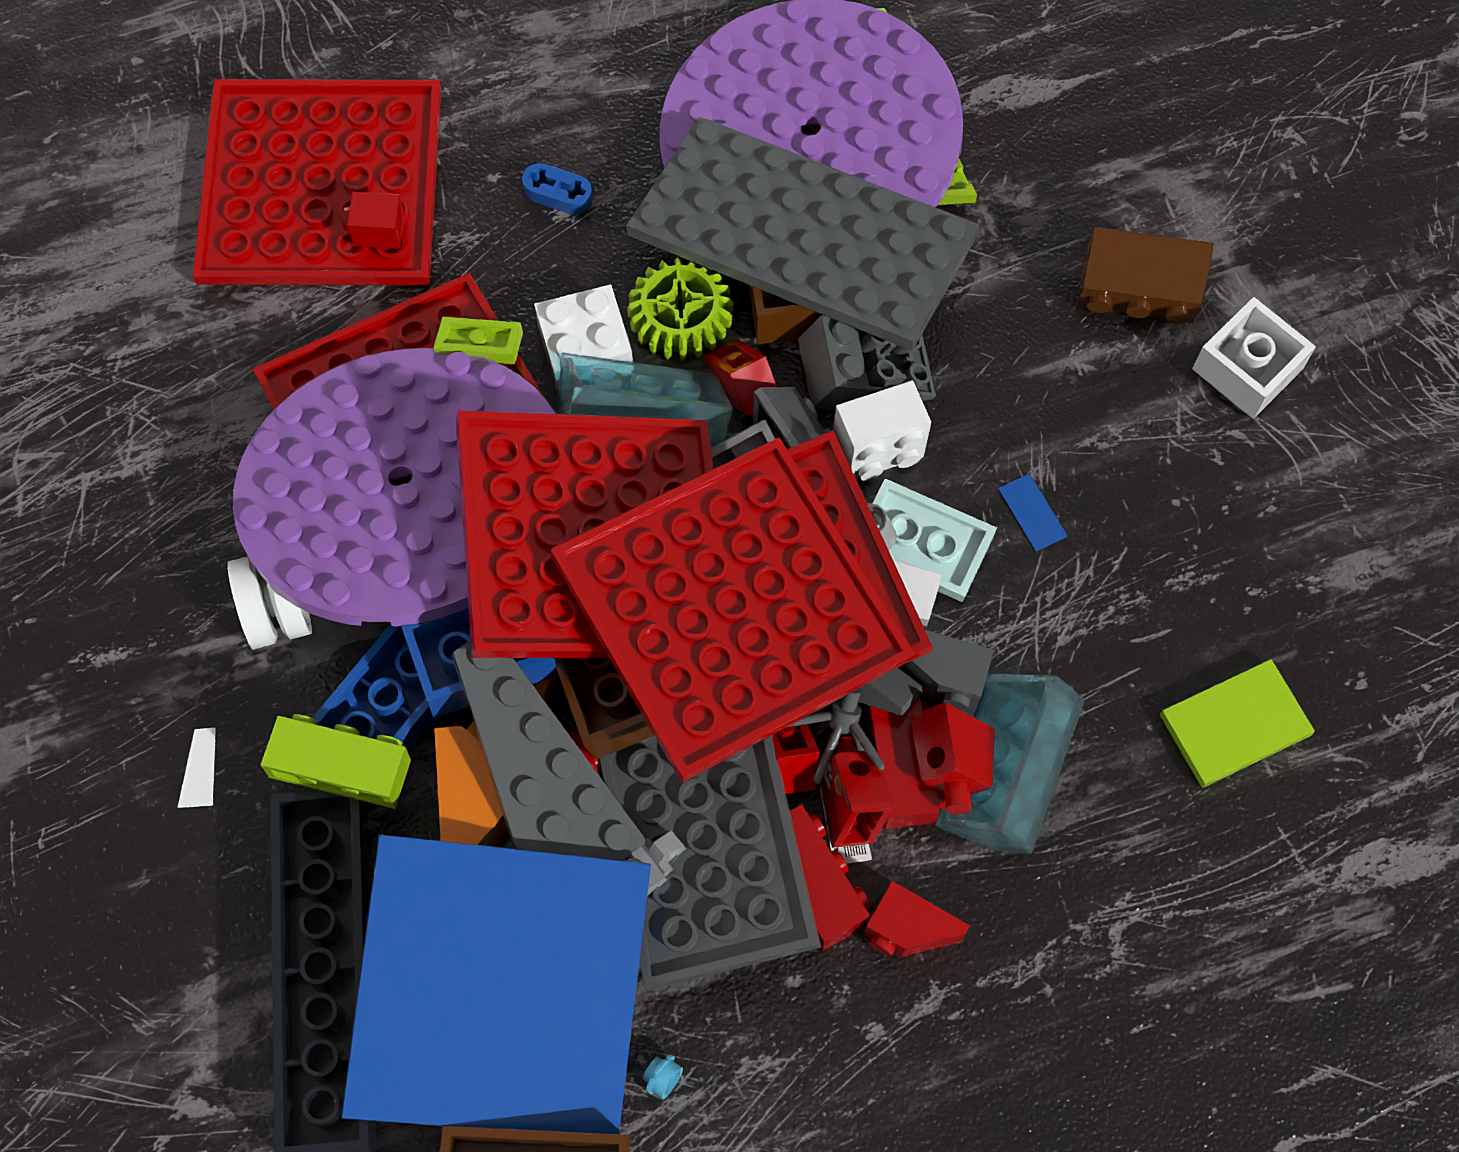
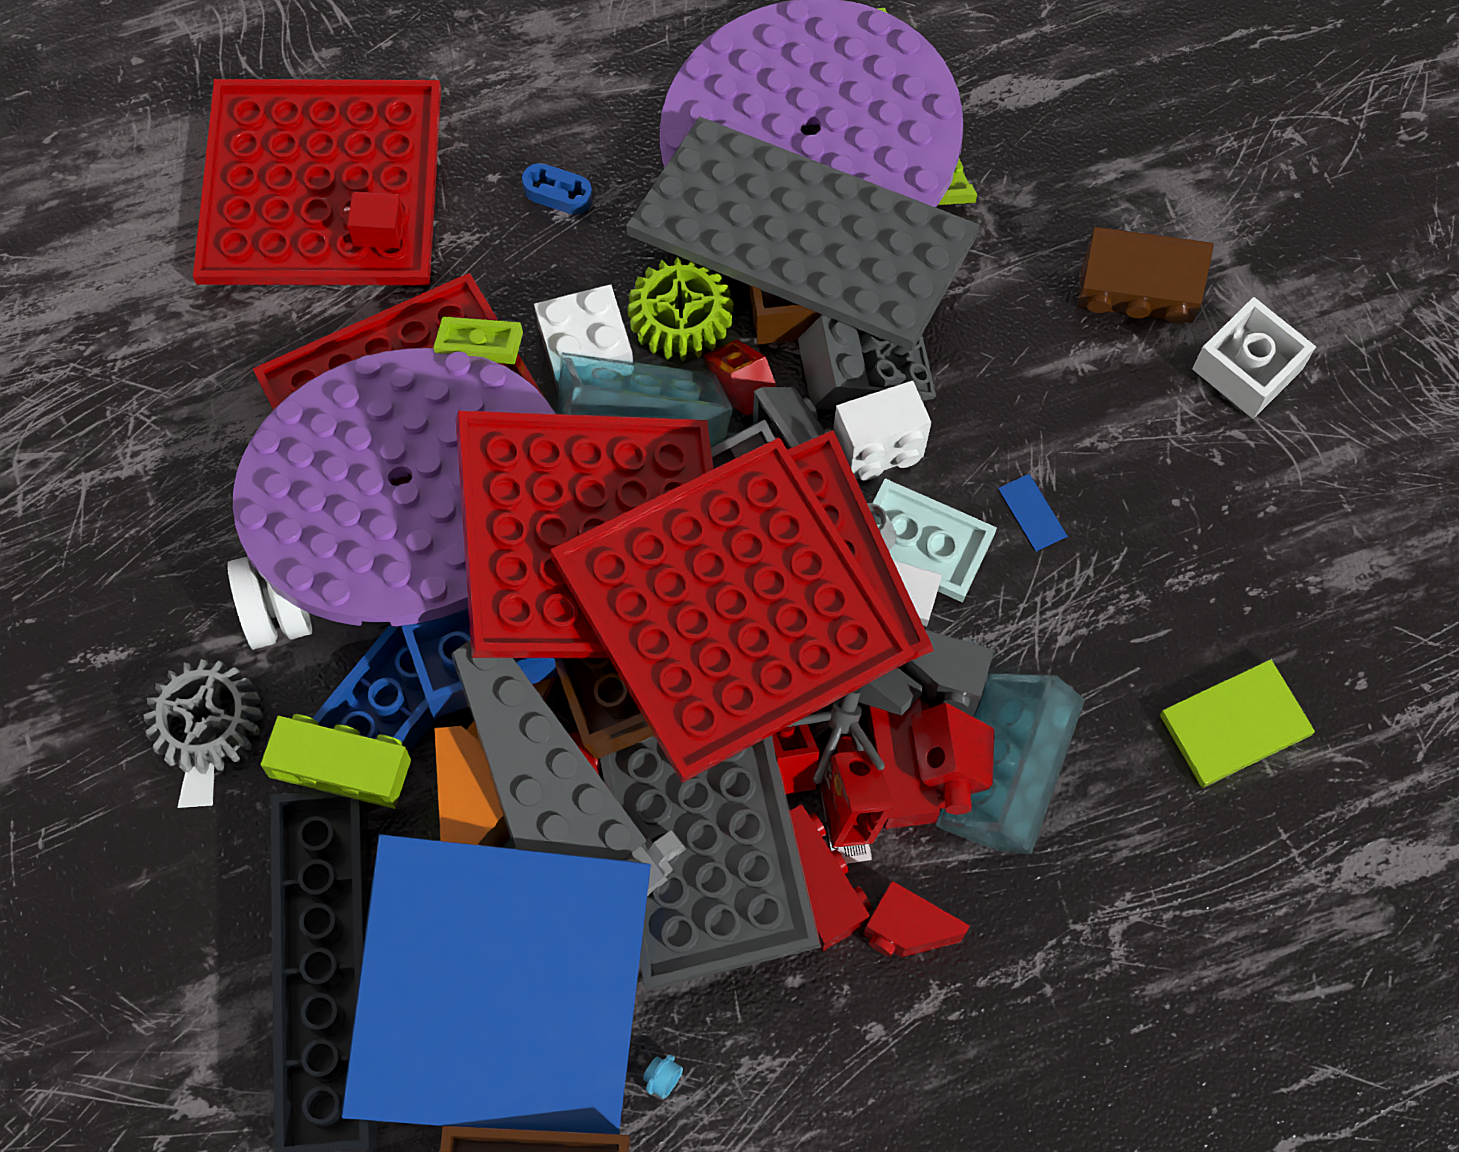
(209, 686): none -> light grey gear

